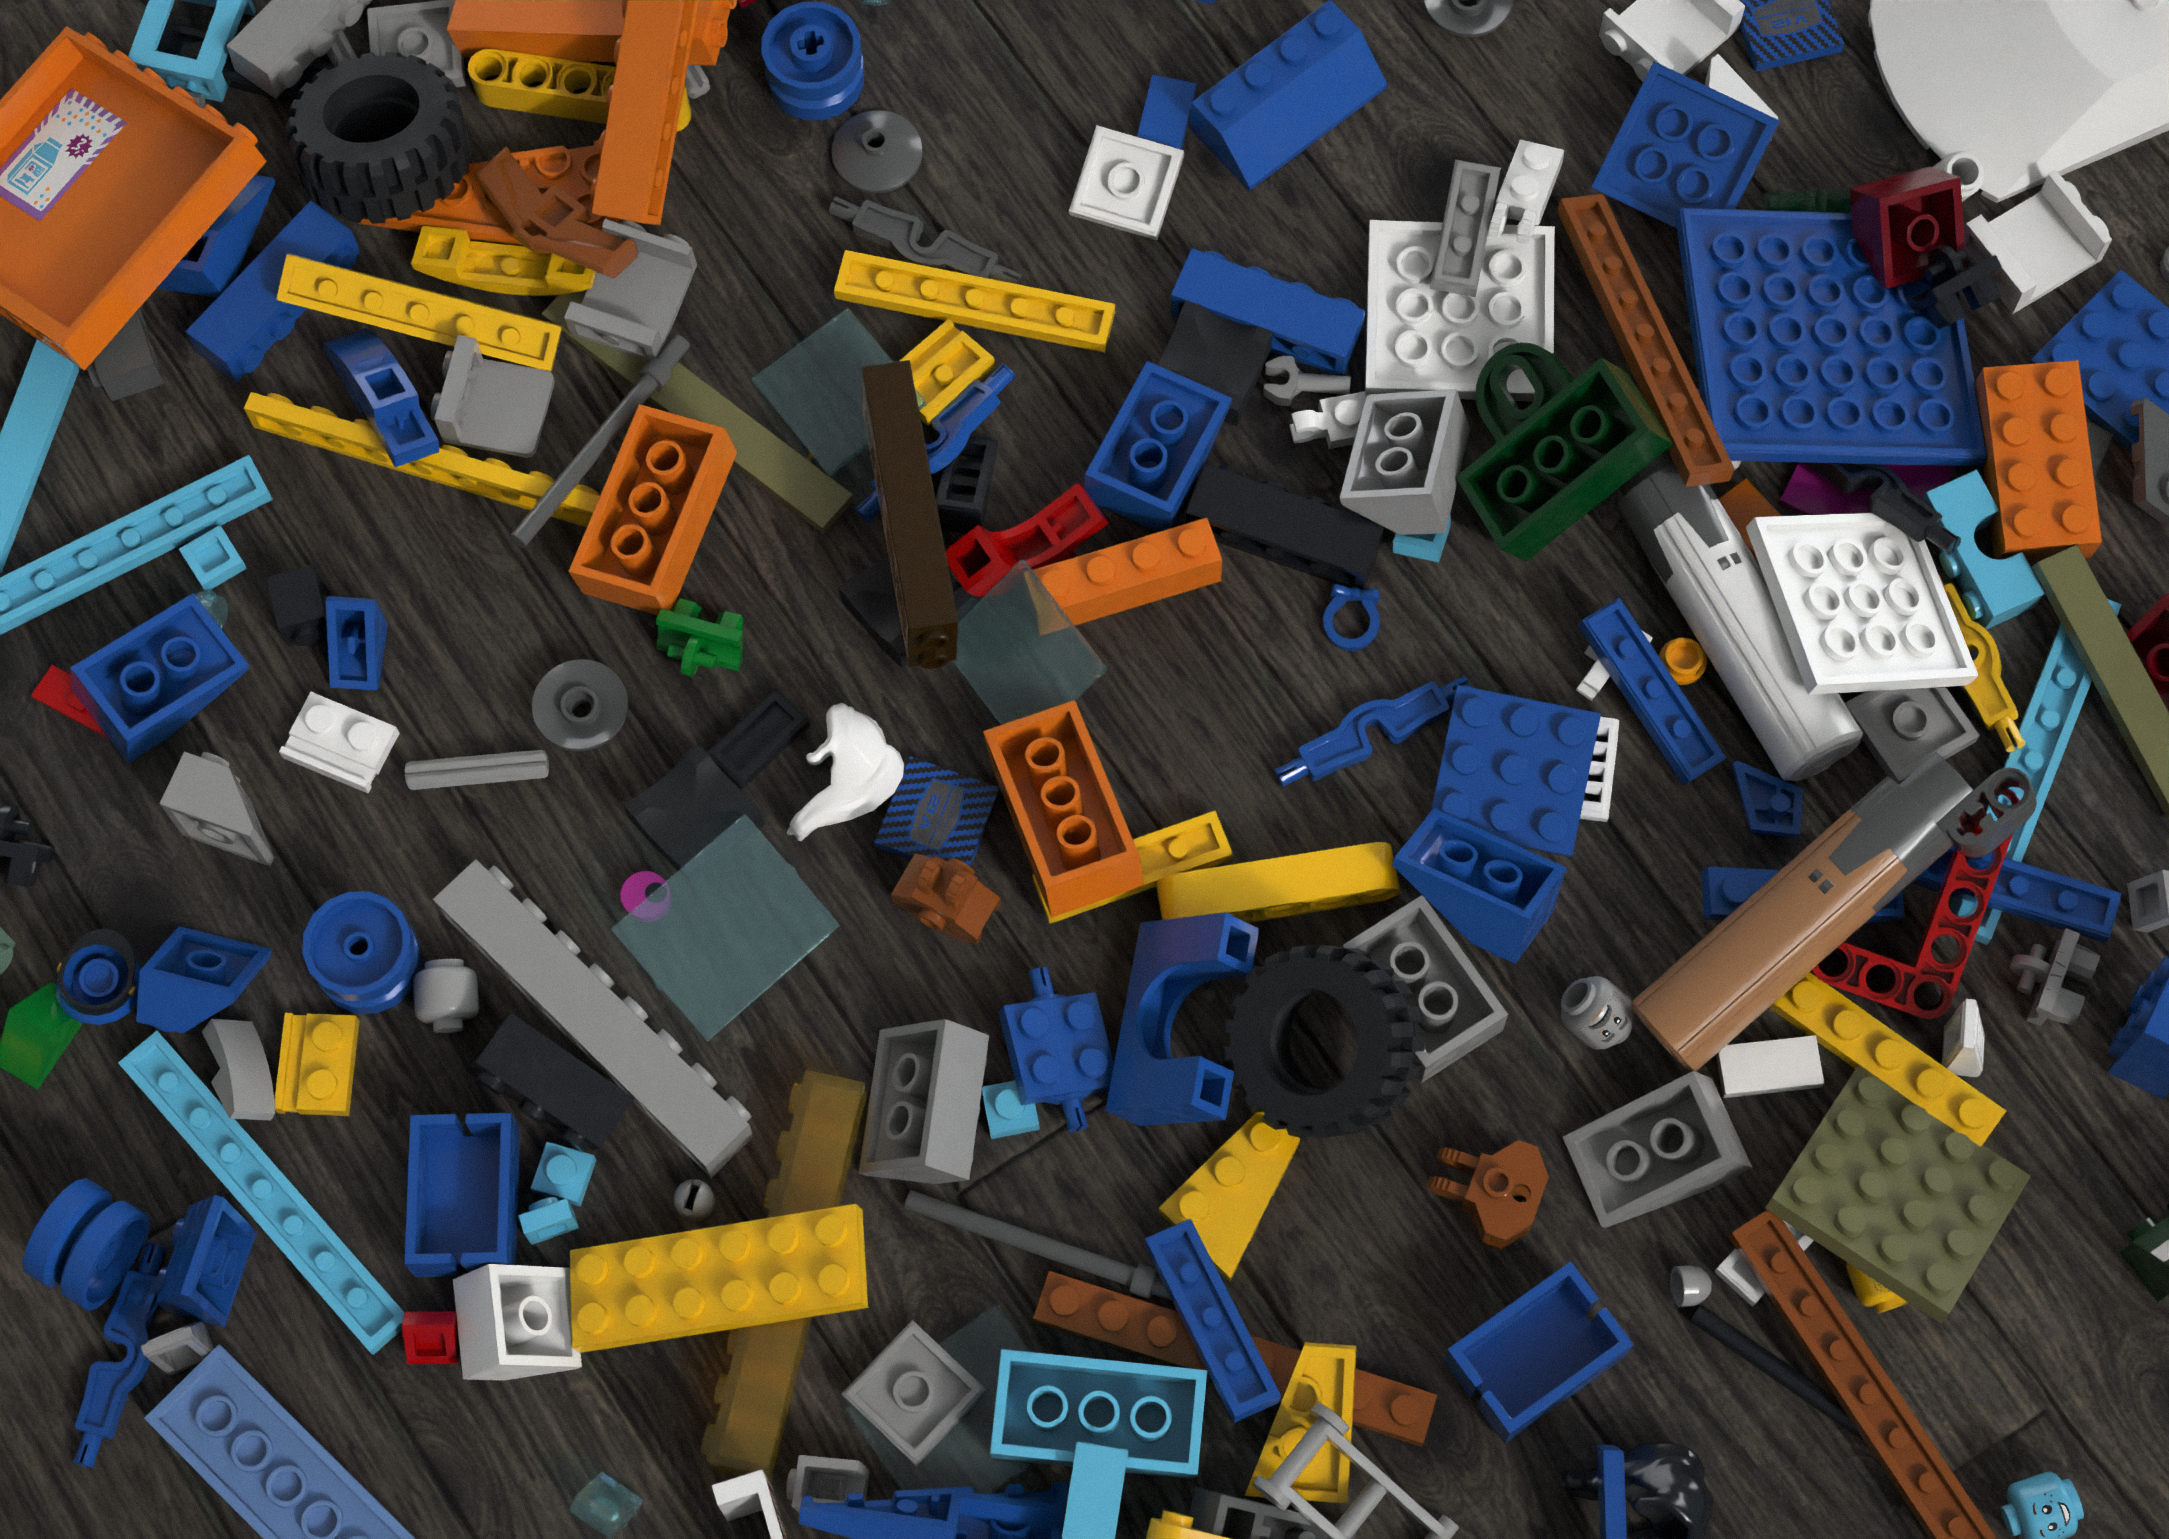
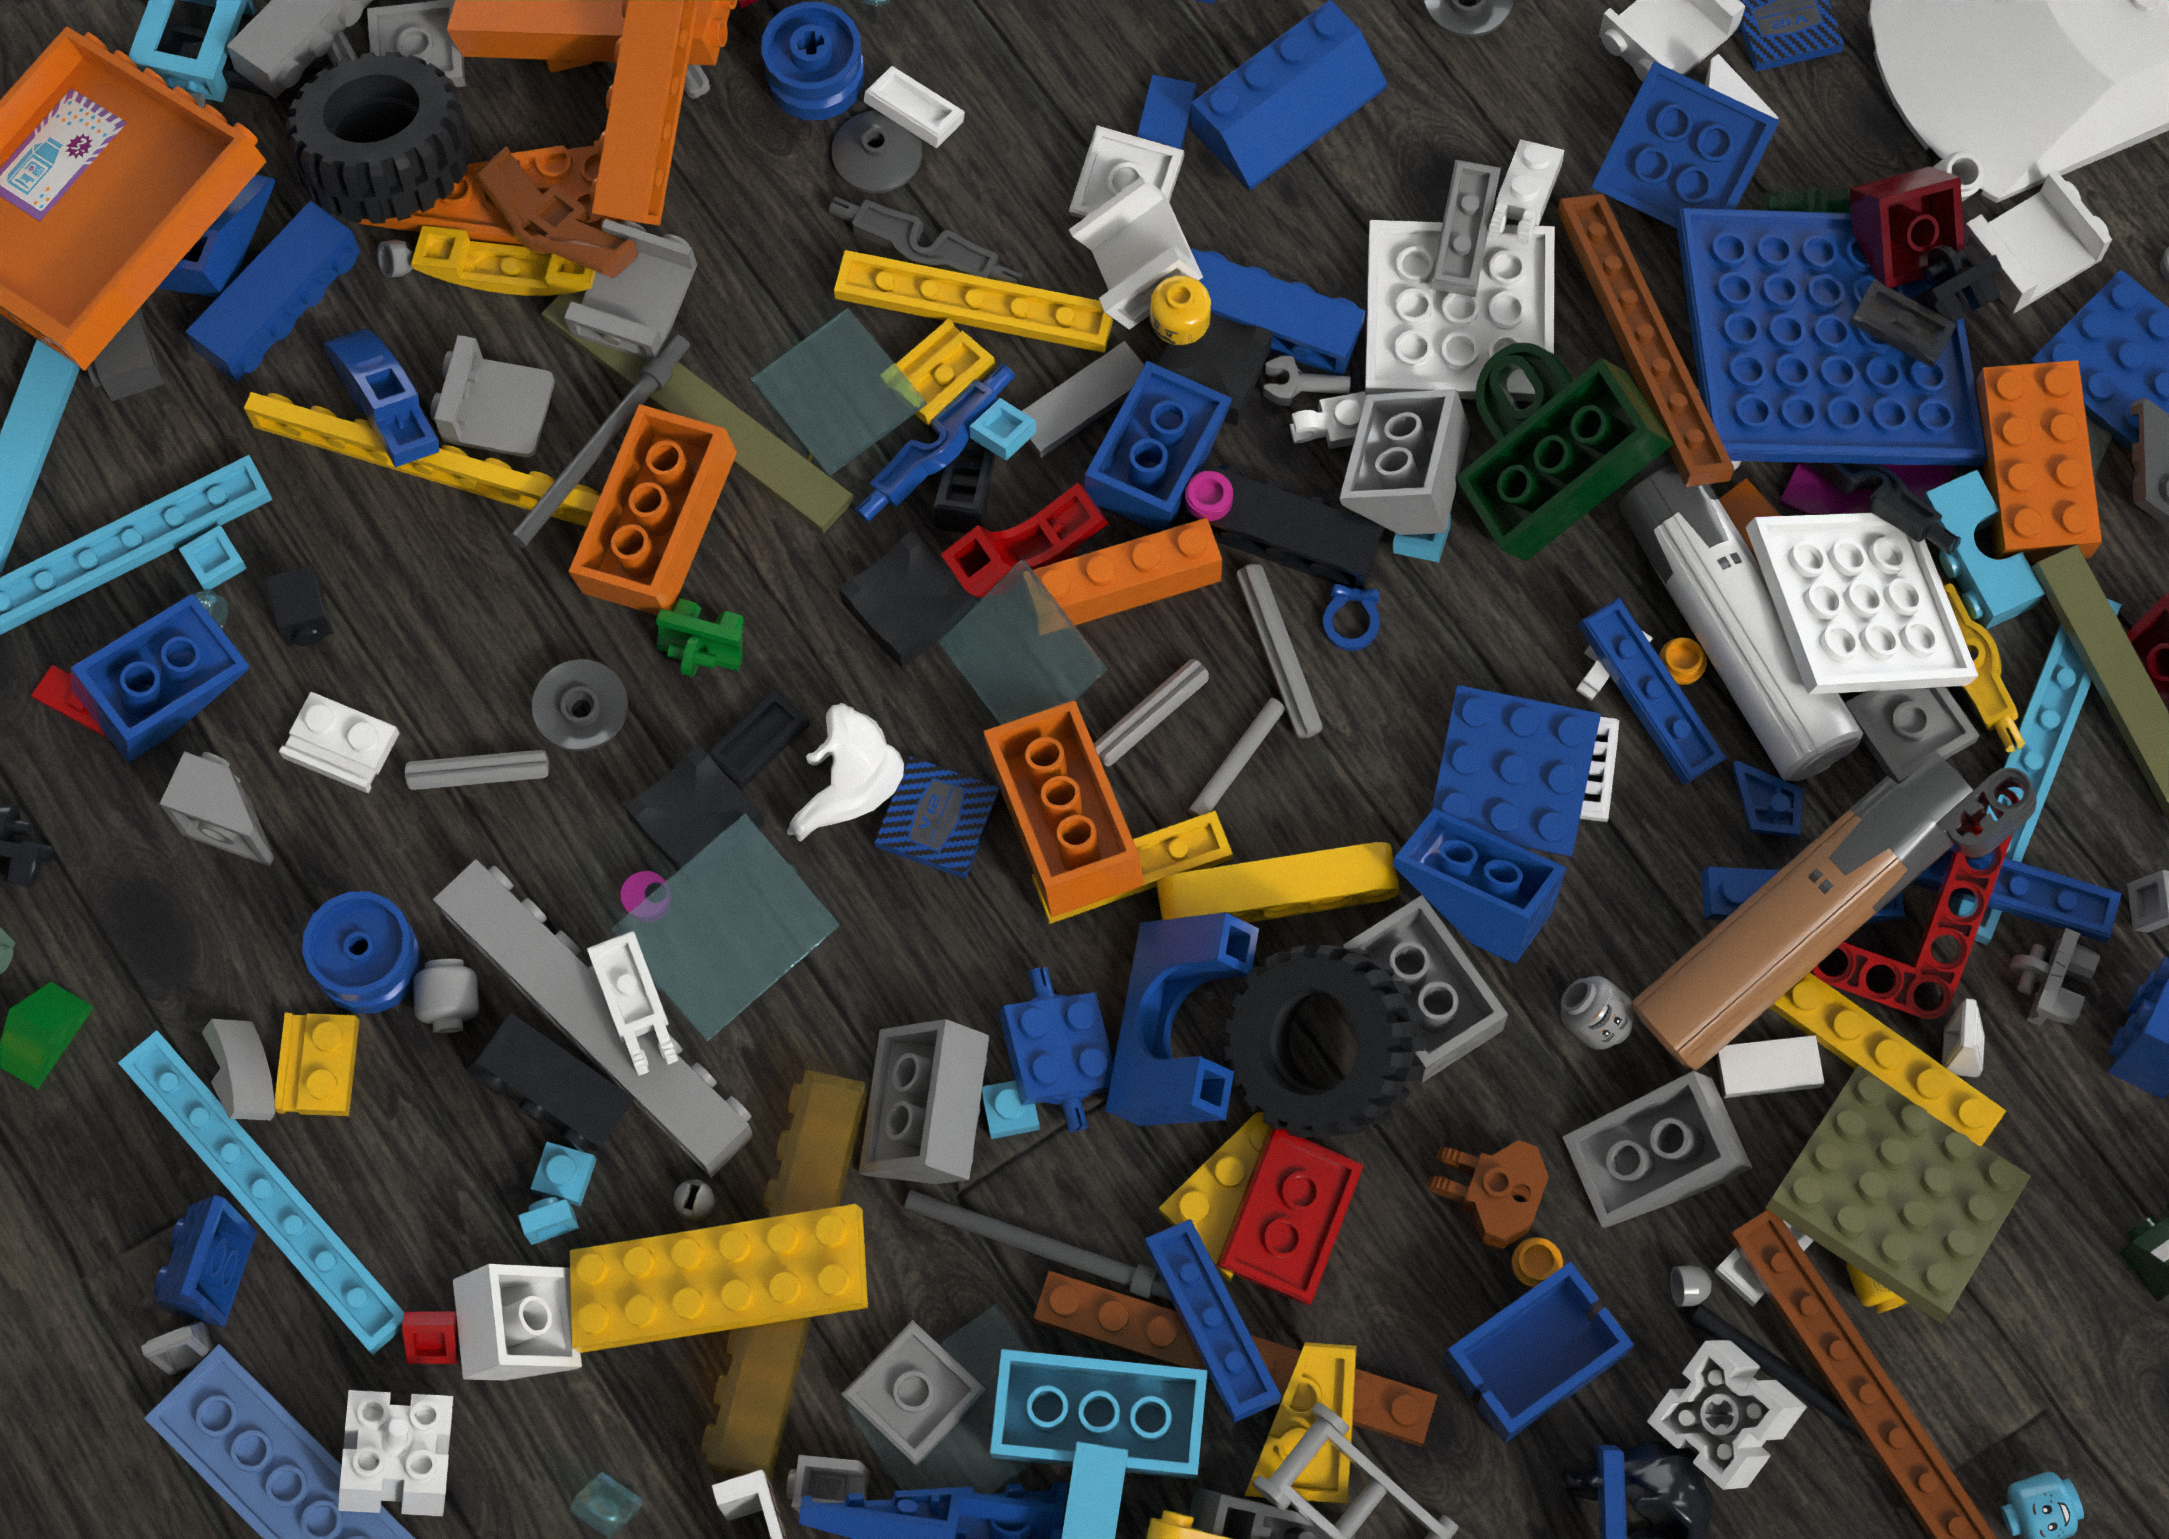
(86, 1244): blue wheel -> none
(98, 978): blue piece -> none
(112, 1381): blue piece -> none
(195, 978): blue slope -> none
(355, 642): blue slope -> none
(394, 258): none -> light grey hinge
(395, 1453): none -> white brick
(418, 311): yellow plate -> none
(461, 1193): blue piece -> none
(555, 94): yellow beam -> none
(631, 996): none -> white hinge
(909, 515): dark brown brick -> none
(914, 106): none -> white tile
(946, 897): dark orange hinge -> none
(1003, 429): none -> medium azure plate
(1083, 398): none -> light grey tile
(1135, 249): none -> white panel
(1151, 712): none -> light grey axle
(1180, 310): none -> yellow head
(1209, 495): none -> dark pink tile
(1237, 758): none -> light grey bar
(1279, 651): none -> light grey axle
(1289, 1215): none -> red tile
(1350, 743): blue piece -> none
(1535, 1261): none -> light orange plate
(1726, 1414): none -> white brick
(1903, 323): none -> clear smoke plate

